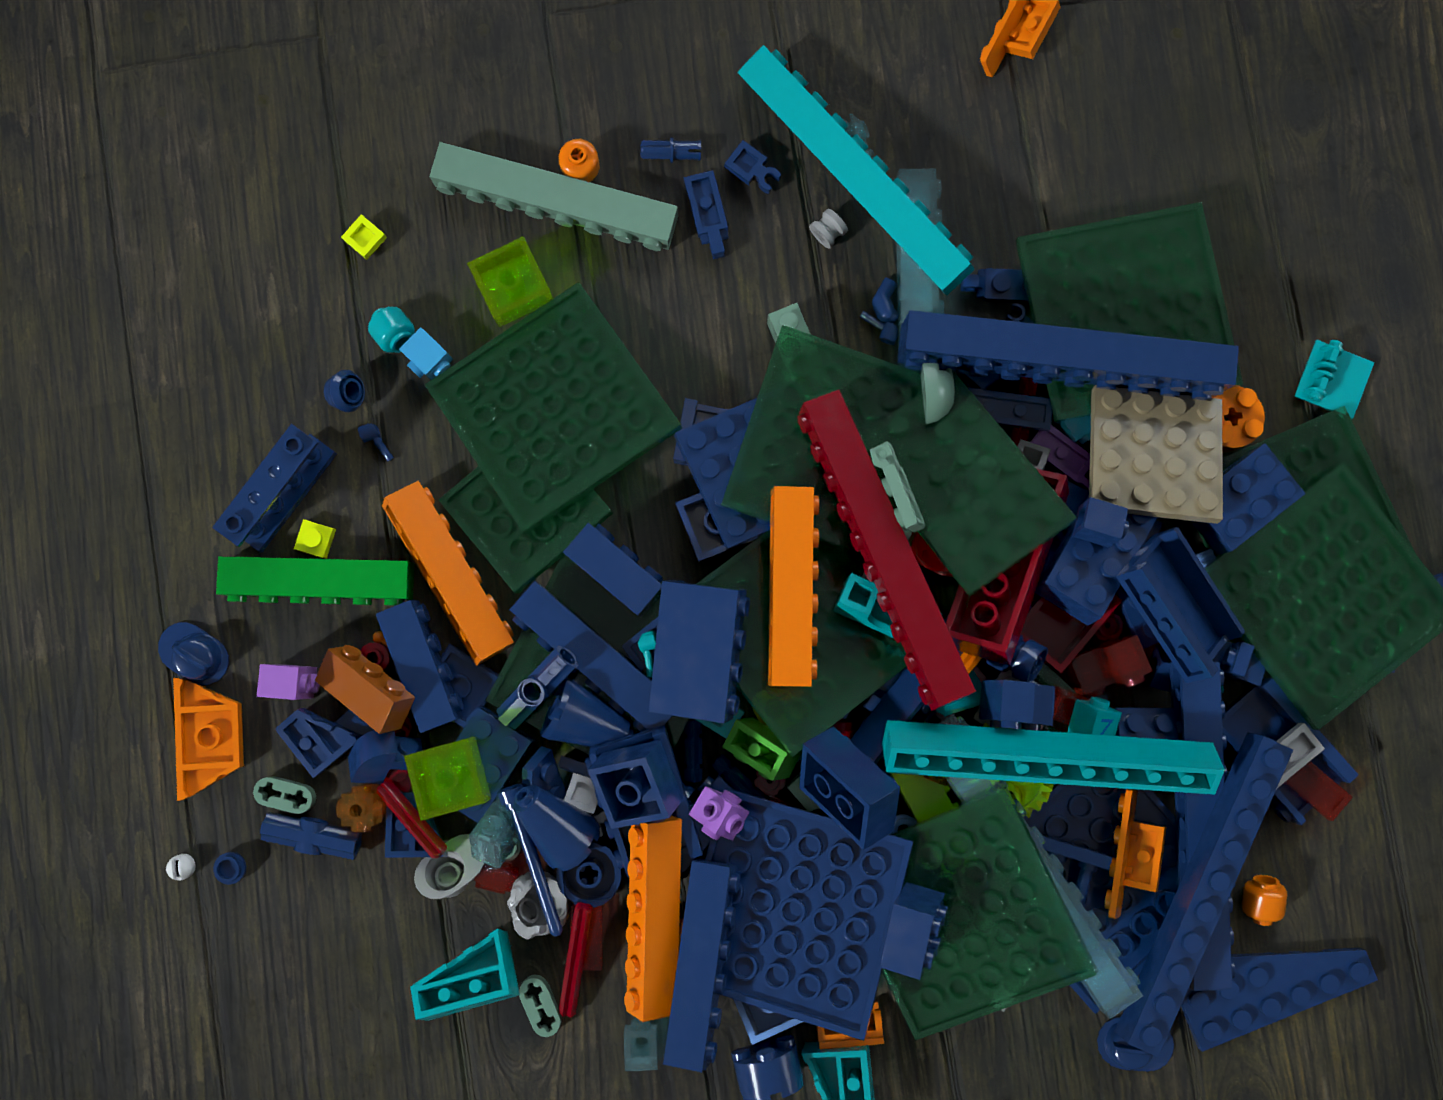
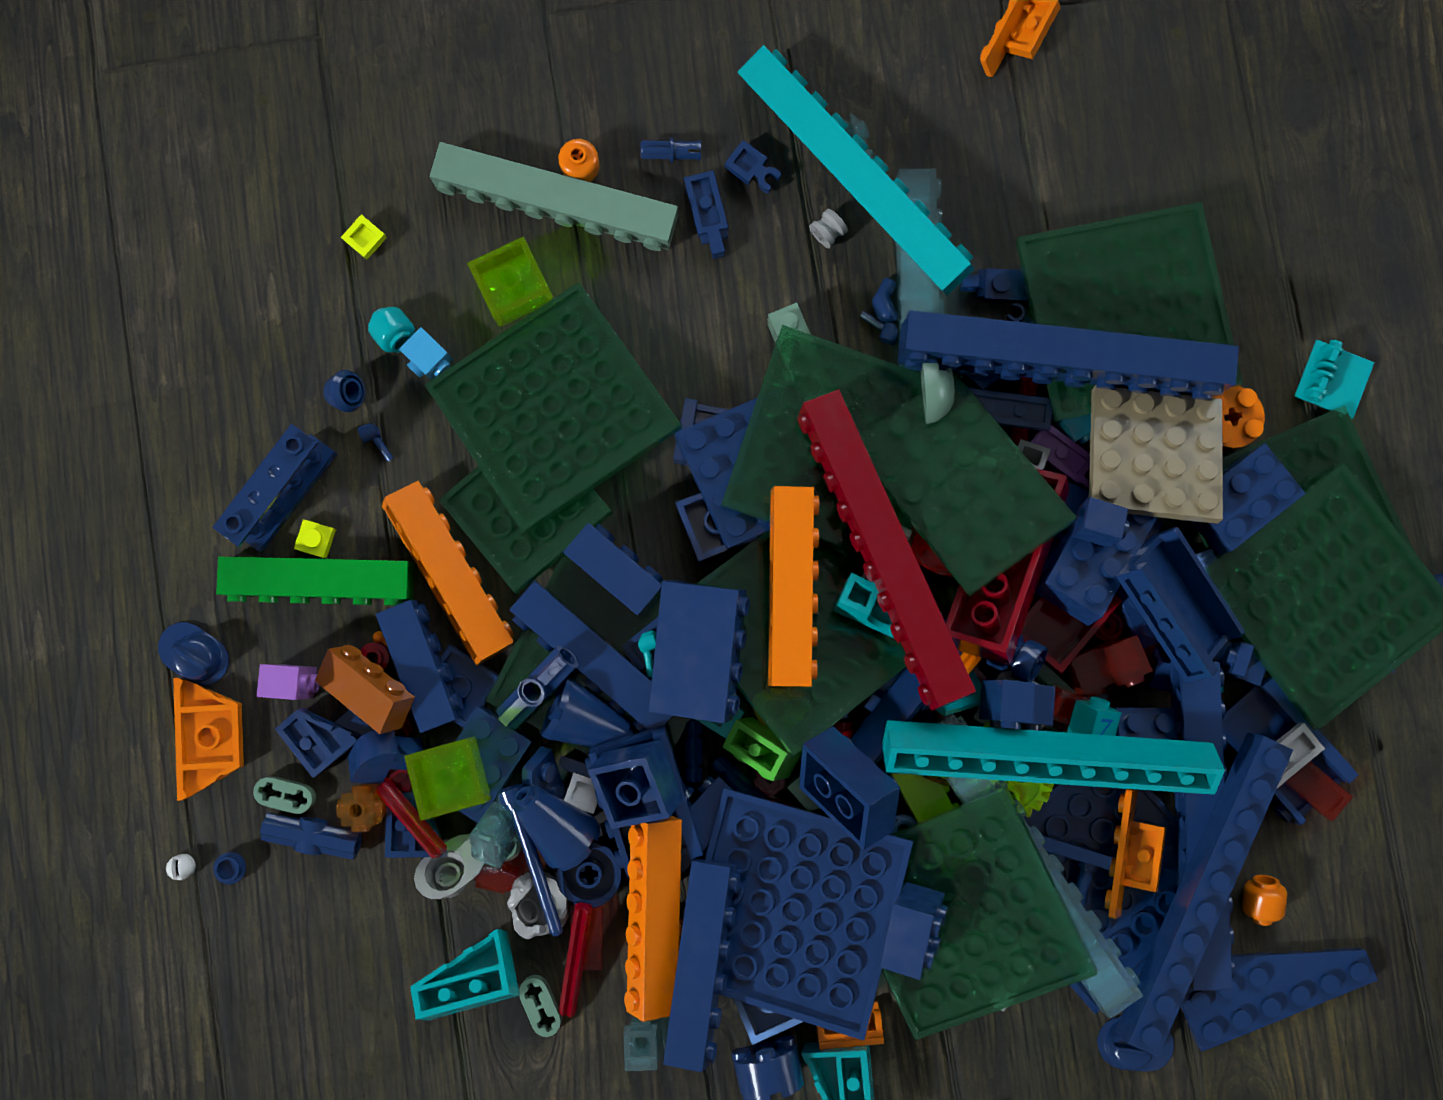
(719, 813): medium lavender brick -> none
(897, 485): sand green hinge -> none

